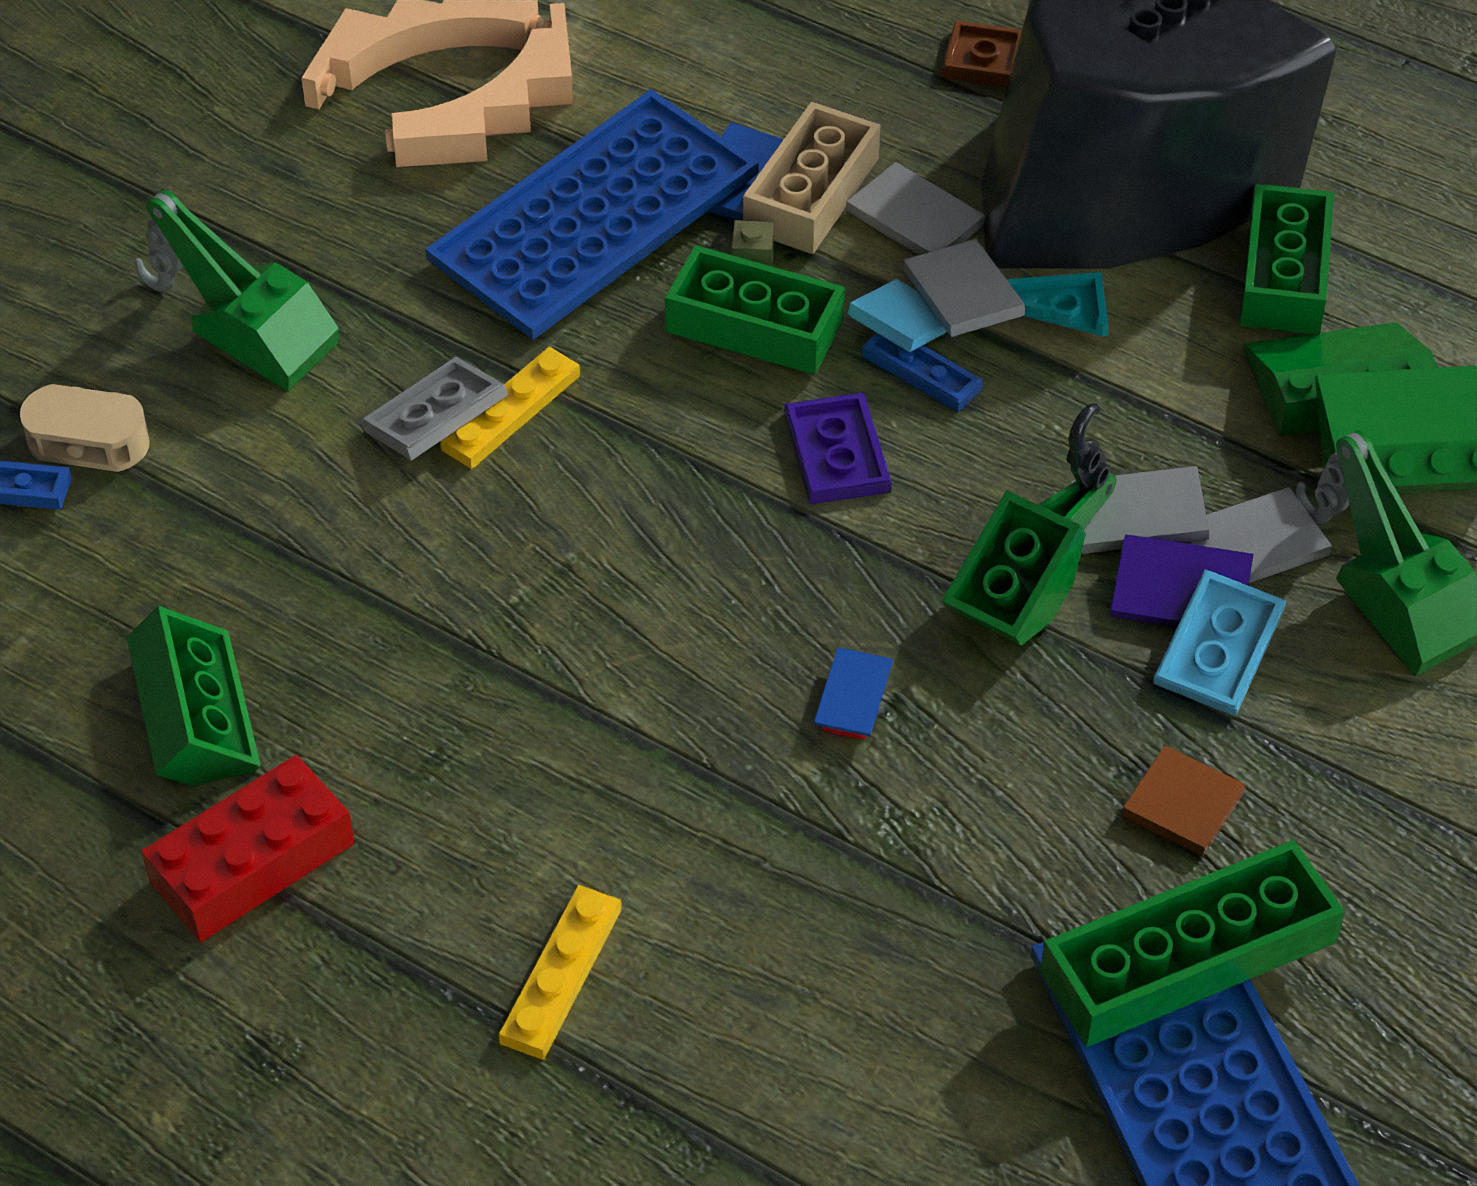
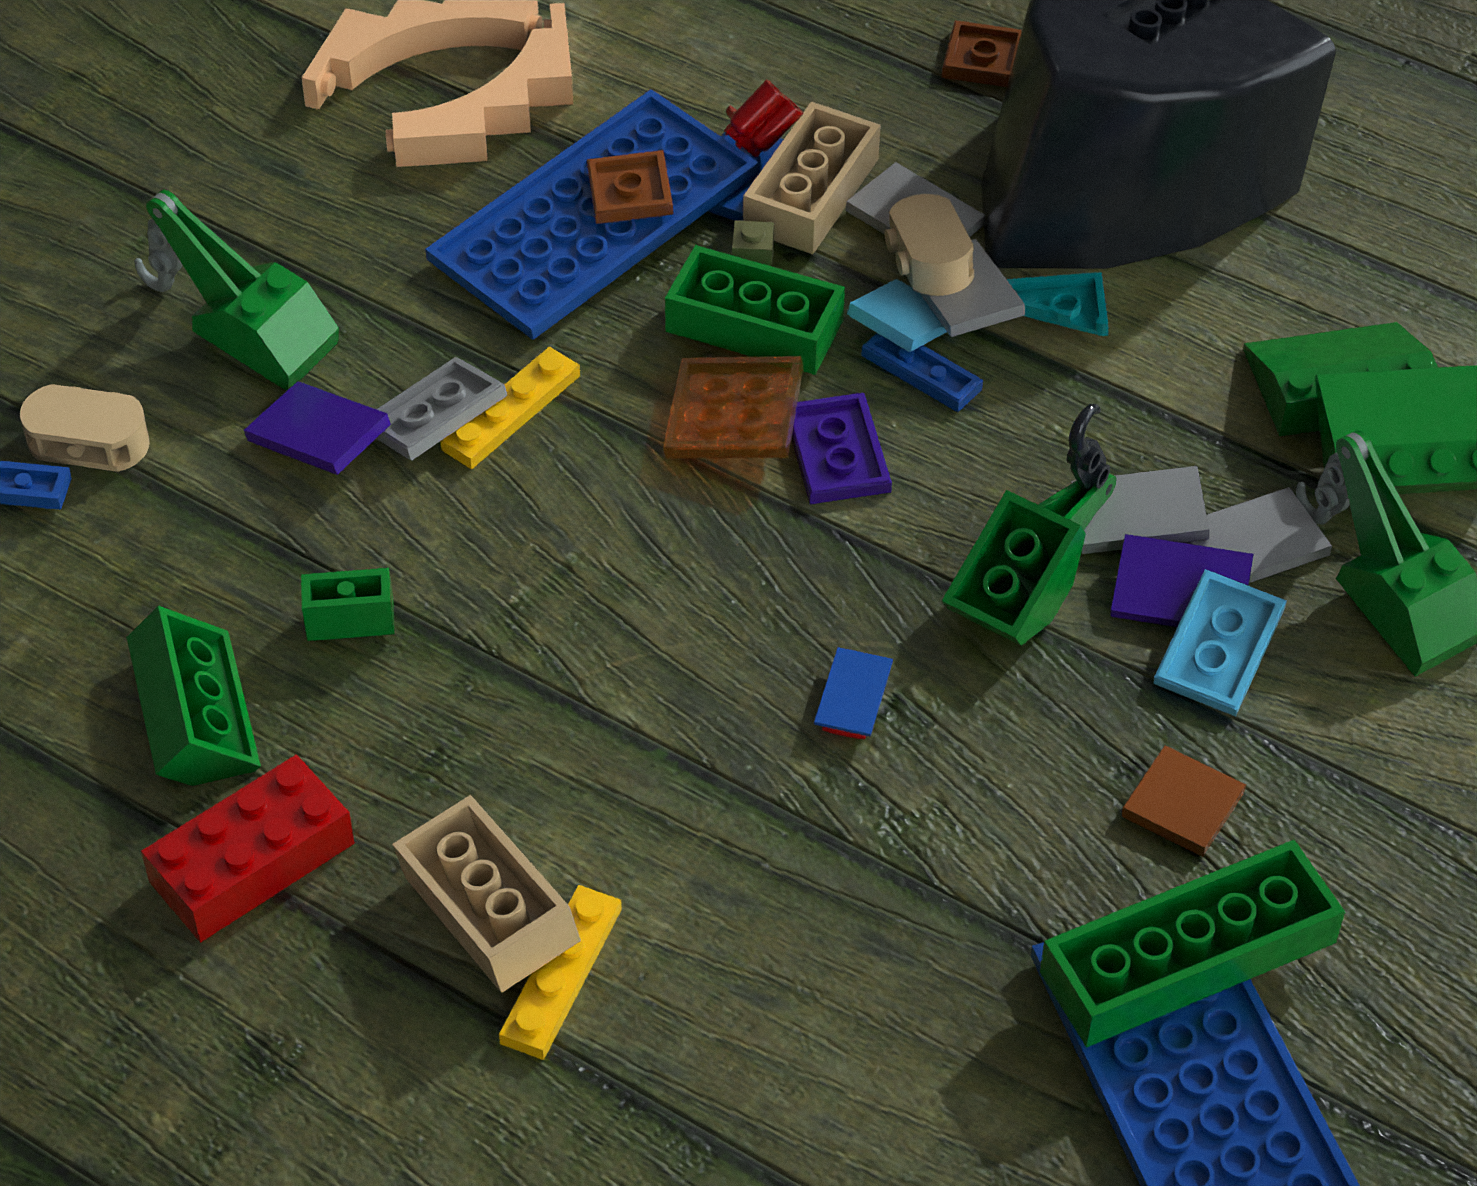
(317, 427): none -> dark purple tile
(347, 604): none -> green brick
(487, 893): none -> tan brick
(629, 187): none -> dark orange tile
(734, 407): none -> clear orange plate
(762, 119): none -> red piece
(930, 244): none -> tan brick
(1287, 259): green brick -> none

